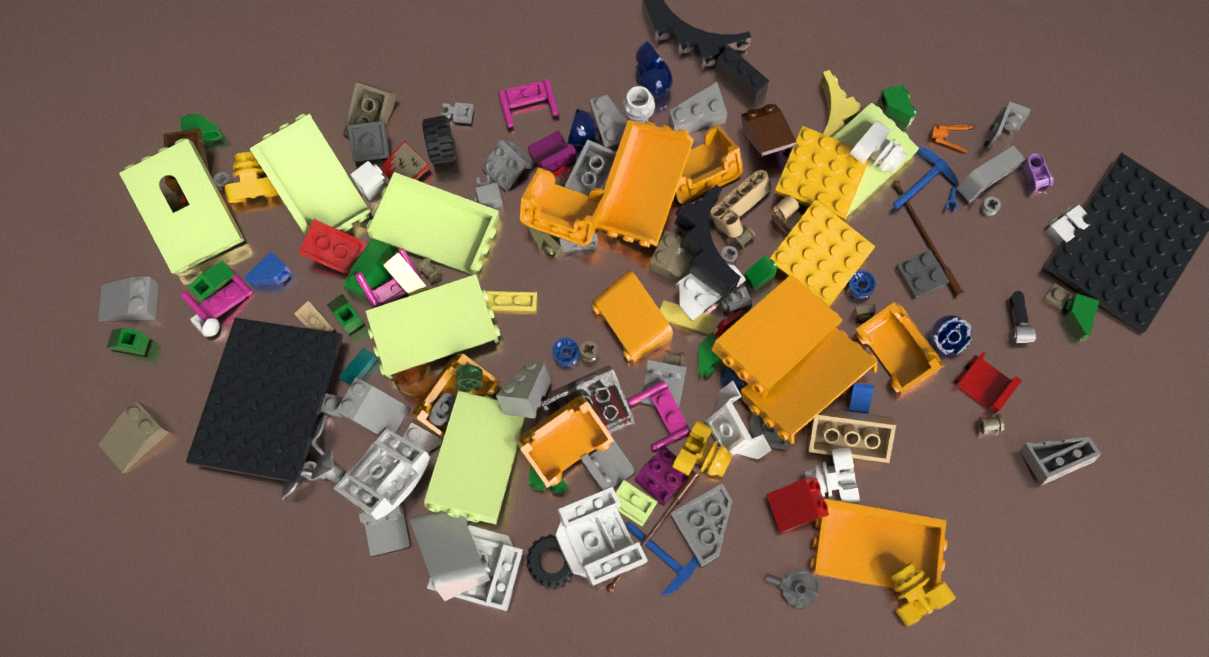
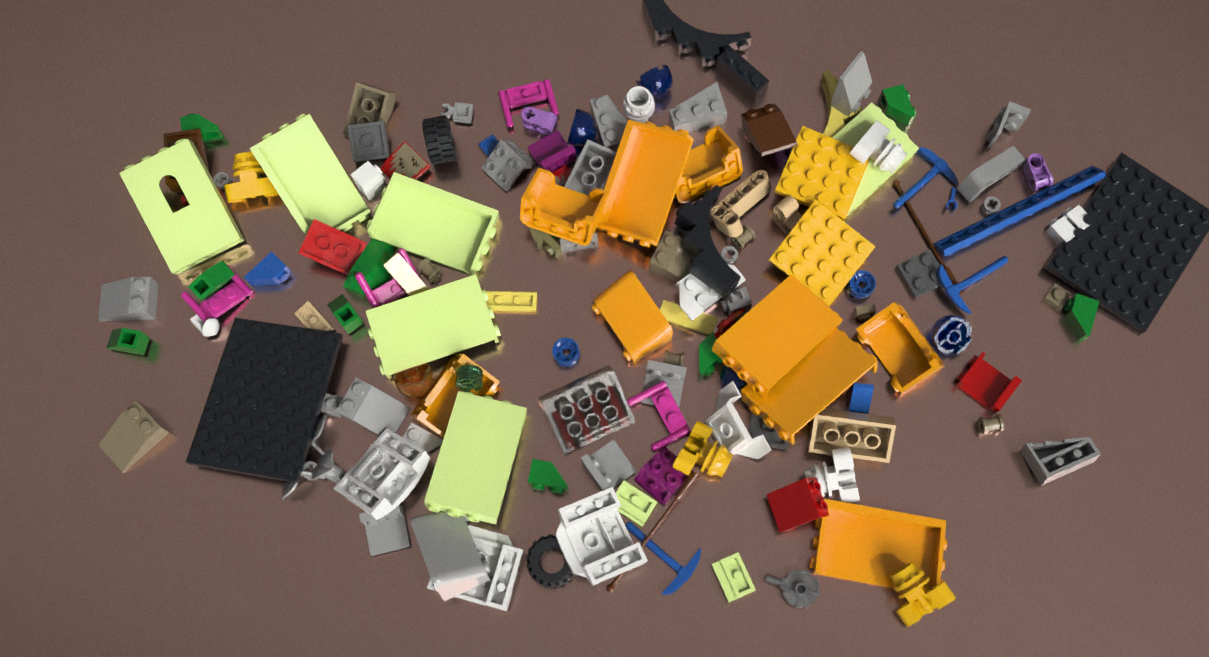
(359, 366): teal slope -> none
(442, 409): light grey plate -> none
(488, 145): none -> blue tile
(488, 194): light grey brick -> none
(525, 390): light grey wedge -> none
(539, 120): none -> medium lavender piece
(564, 440): light orange windscreen -> none
(591, 346): dark tan bush -> none
(648, 58): clear blue cylinder -> none
(704, 523): light grey plate -> none
(733, 577): none -> yellowish green plate
(760, 274): green slope -> none
(852, 86): none -> light grey slope
(941, 131): orange plant -> none
(952, 291): none -> blue piece
(1019, 210): none -> blue plate
(1022, 332): piece -> none

